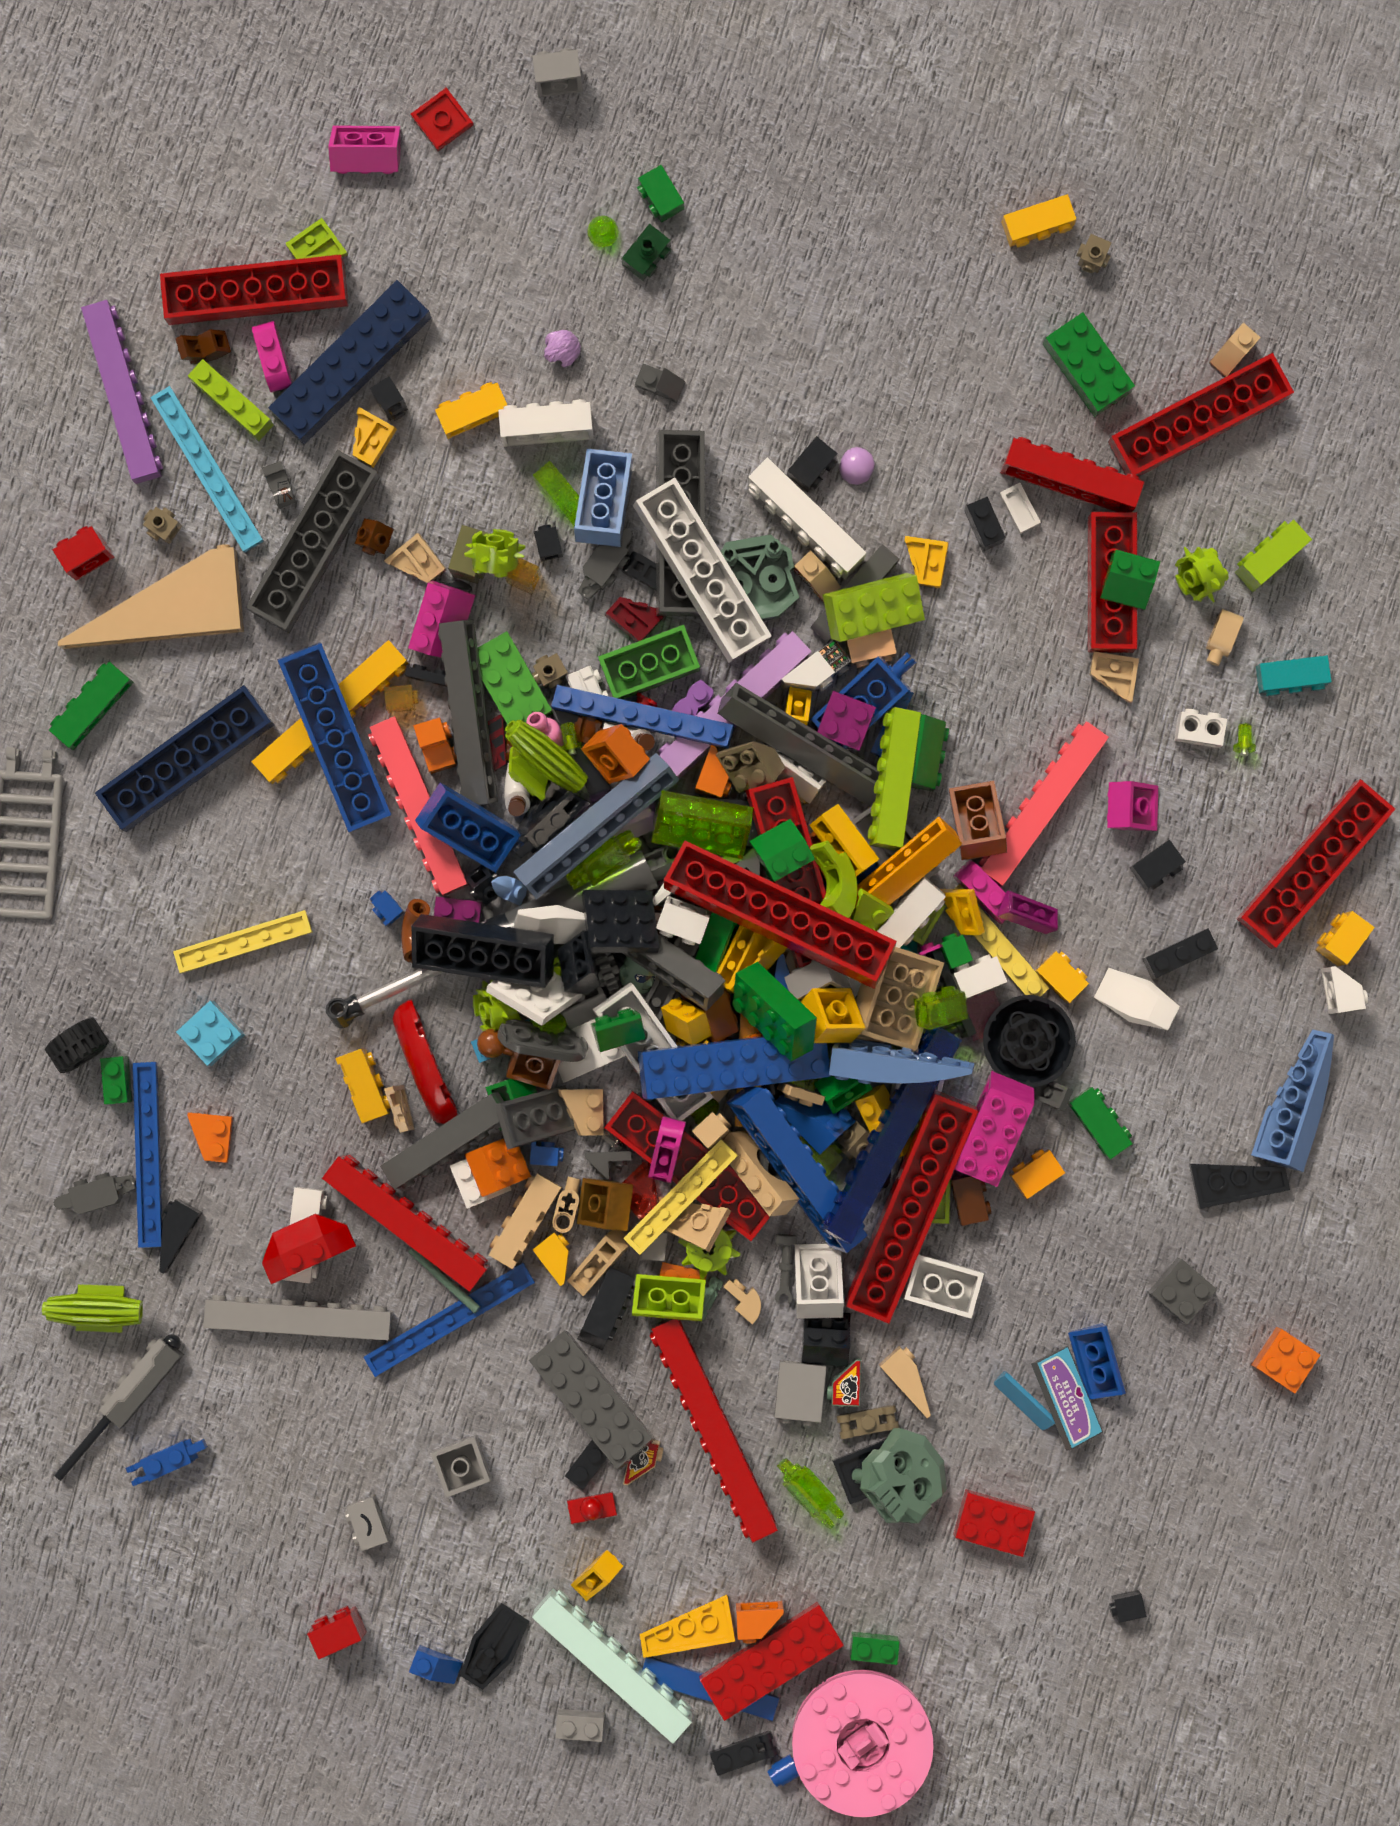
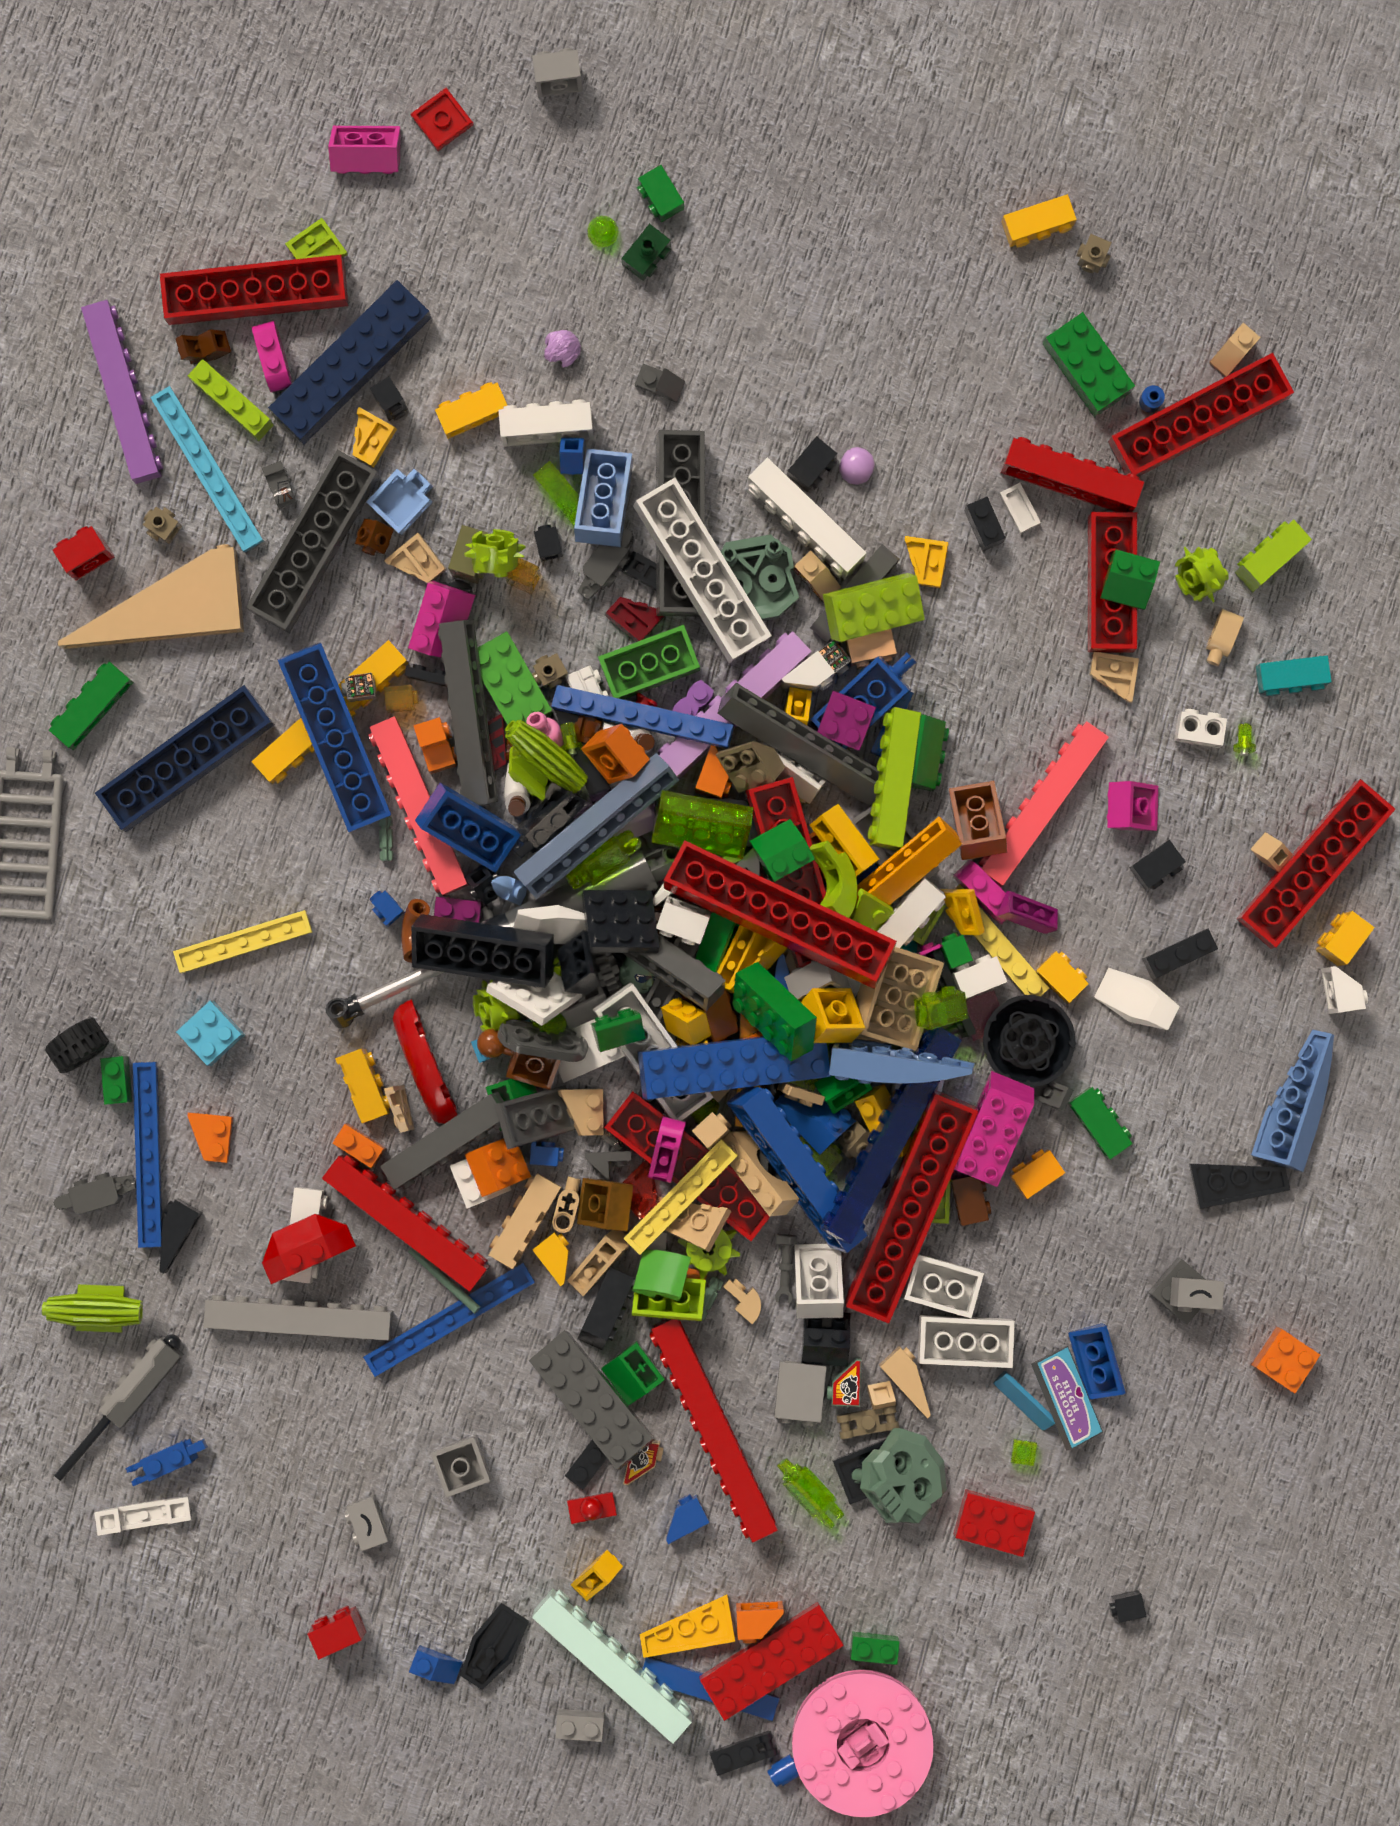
(142, 1515): none -> white slope
(359, 687): none -> brick
(359, 1145): none -> orange brick
(386, 839): none -> sand green axle
(401, 499): none -> light blue piece
(572, 455): none -> blue slope
(633, 1373): none -> green slope
(661, 1274): none -> bright green slope
(687, 1517): none -> blue slope
(881, 1395): none -> tan plate
(966, 1341): none -> white brick
(1023, 1452): none -> clear neon green plate
(1149, 405): none -> blue brick
(1197, 1293): none -> light grey brick
(1271, 852): none -> tan brick

